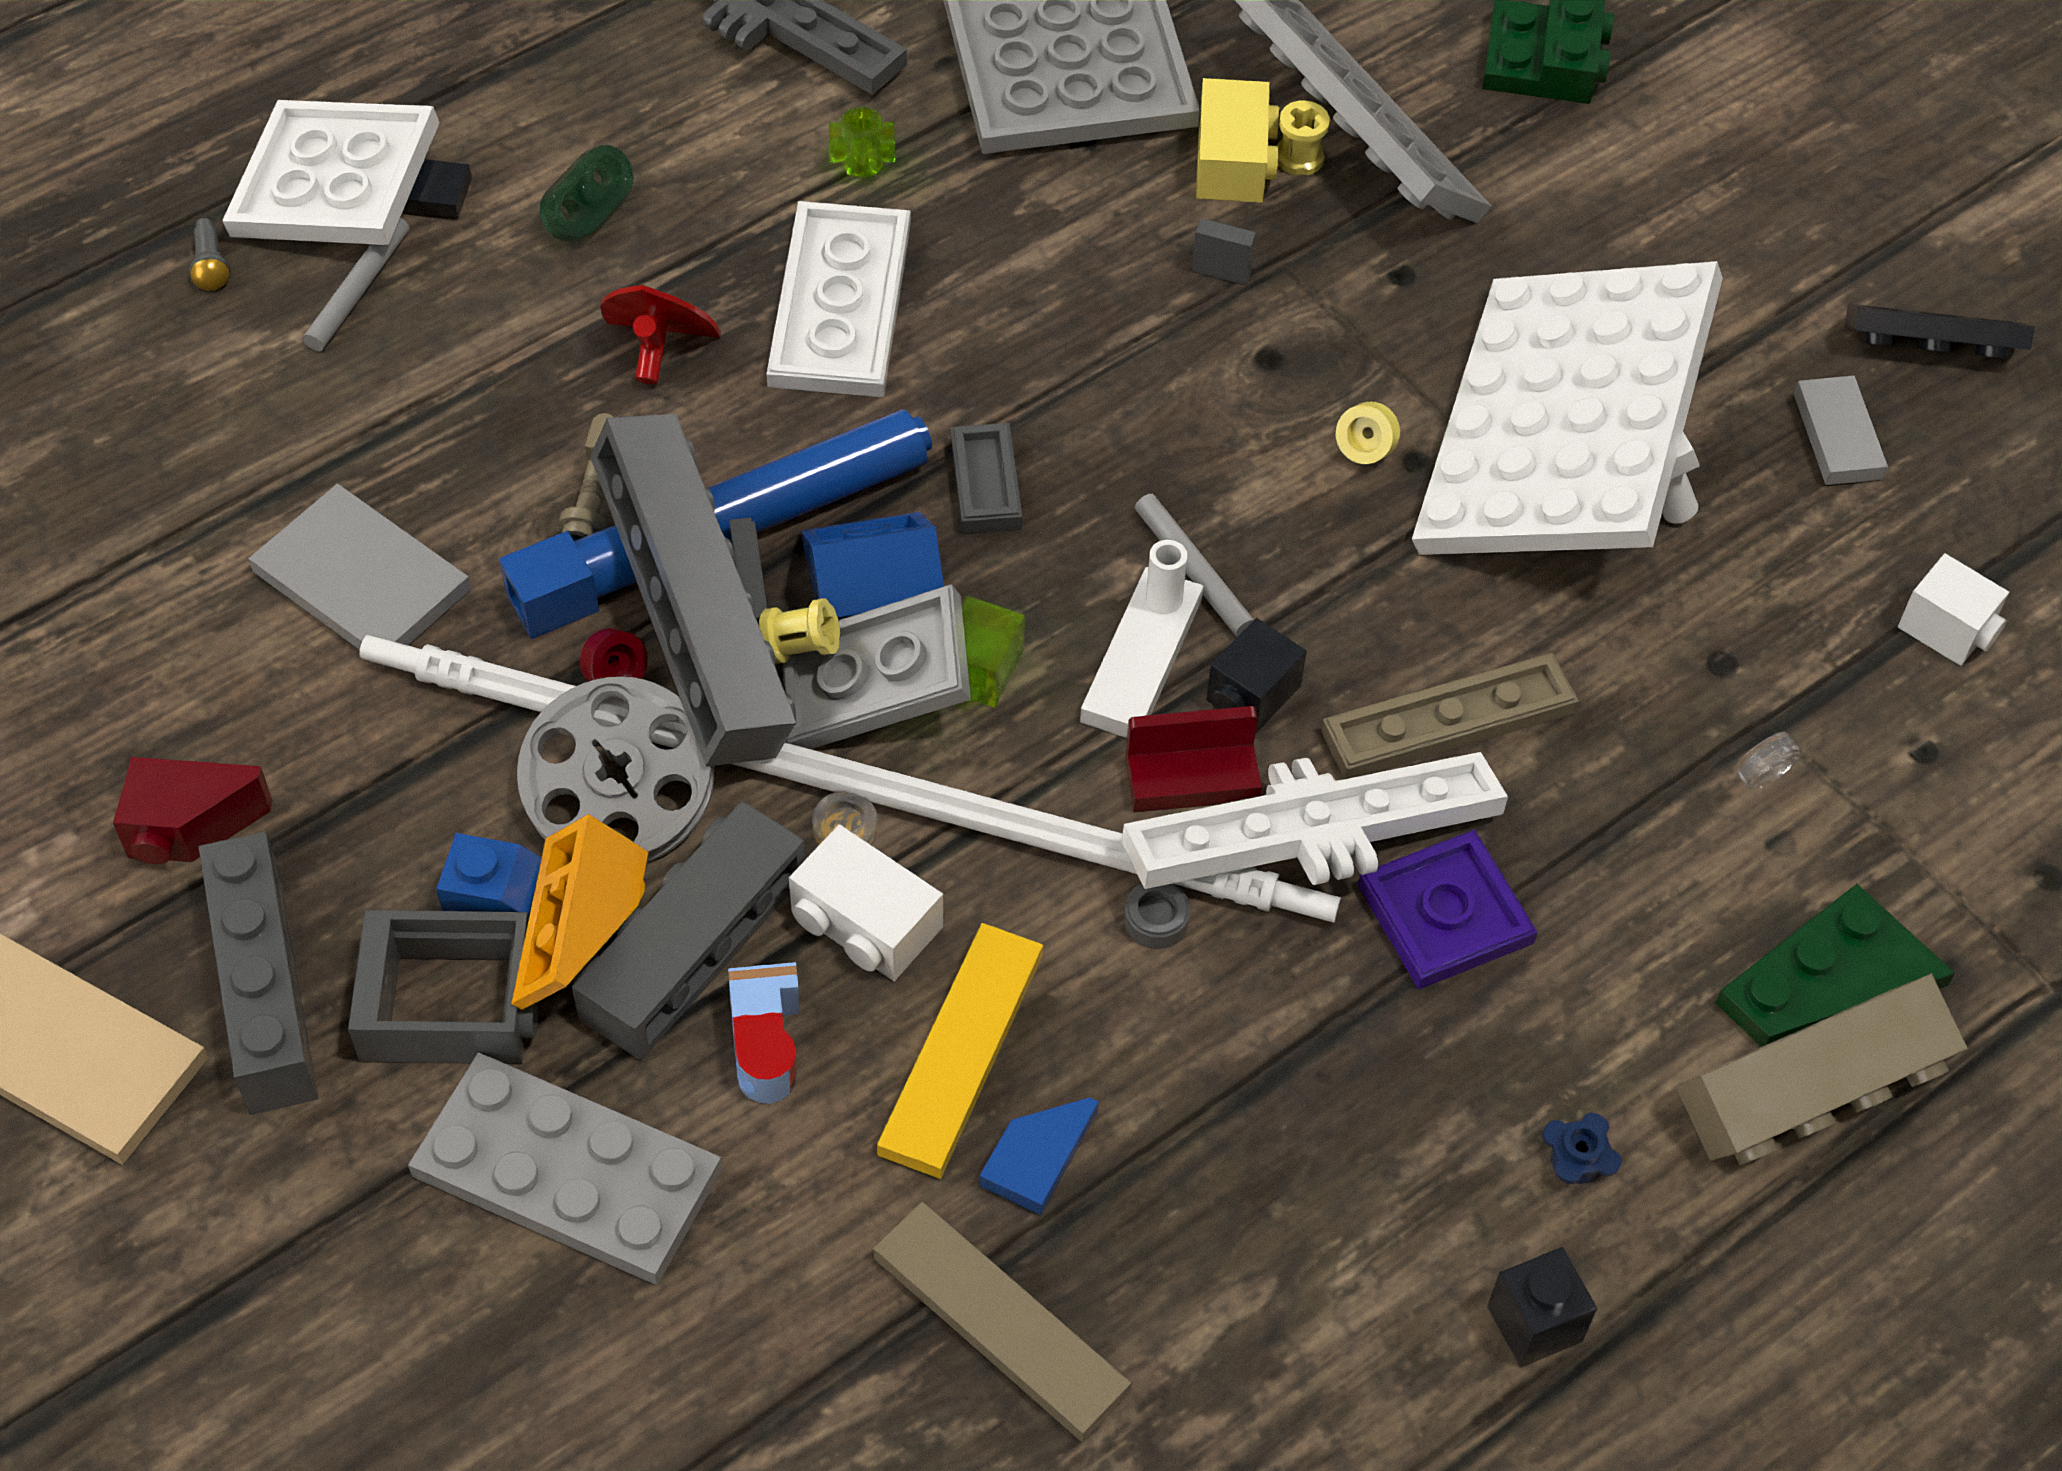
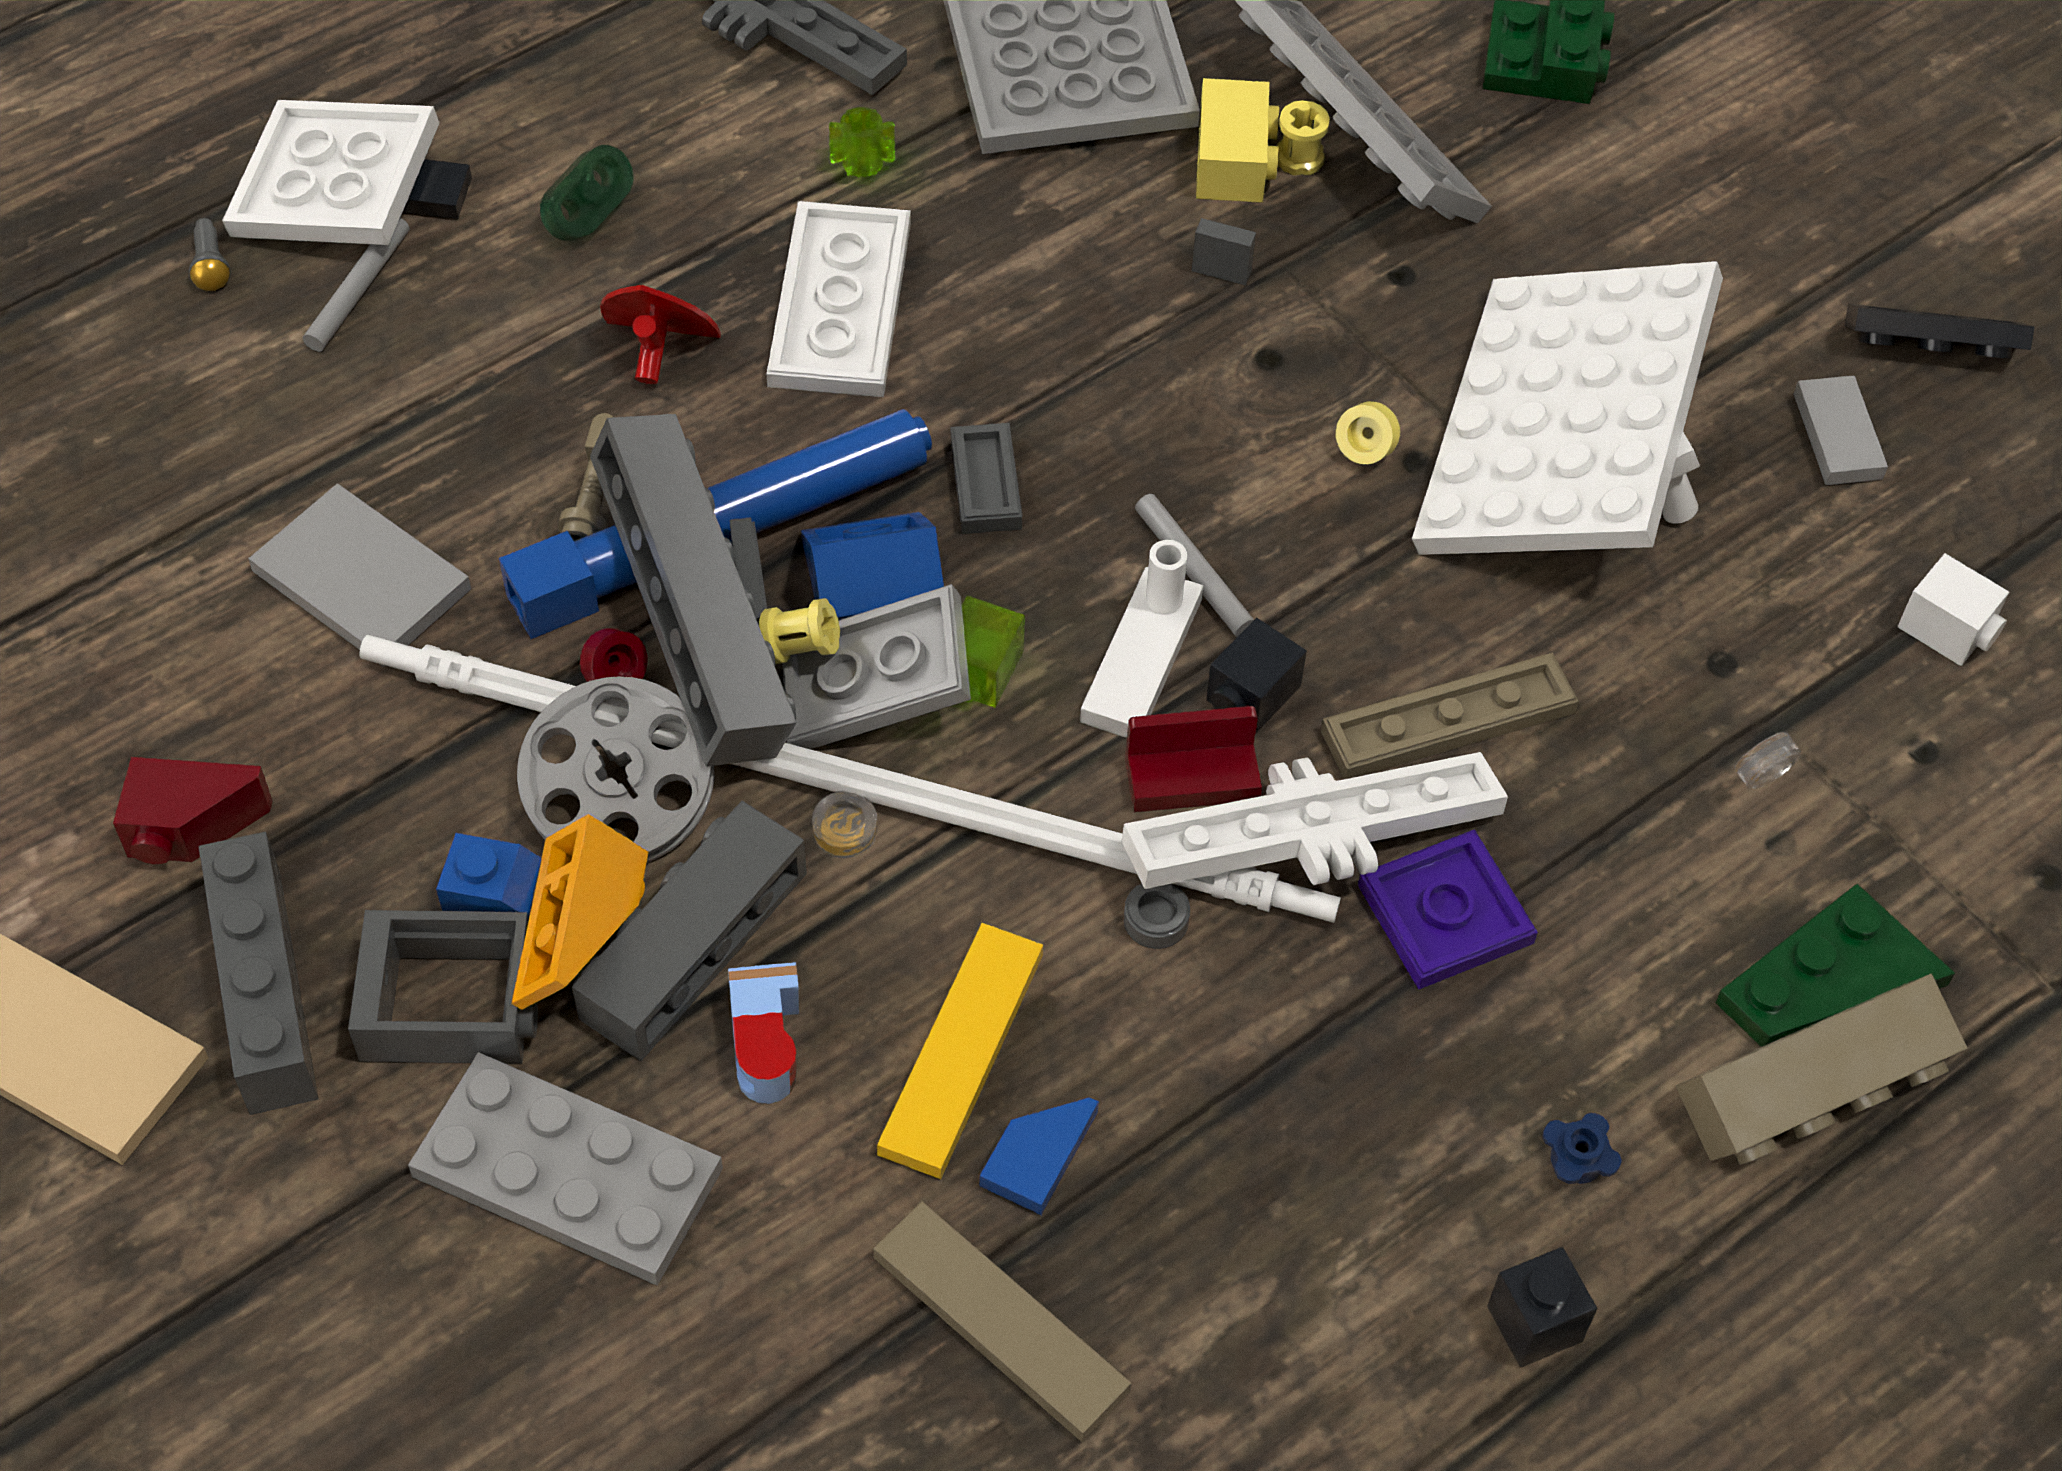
(865, 903): white brick -> none

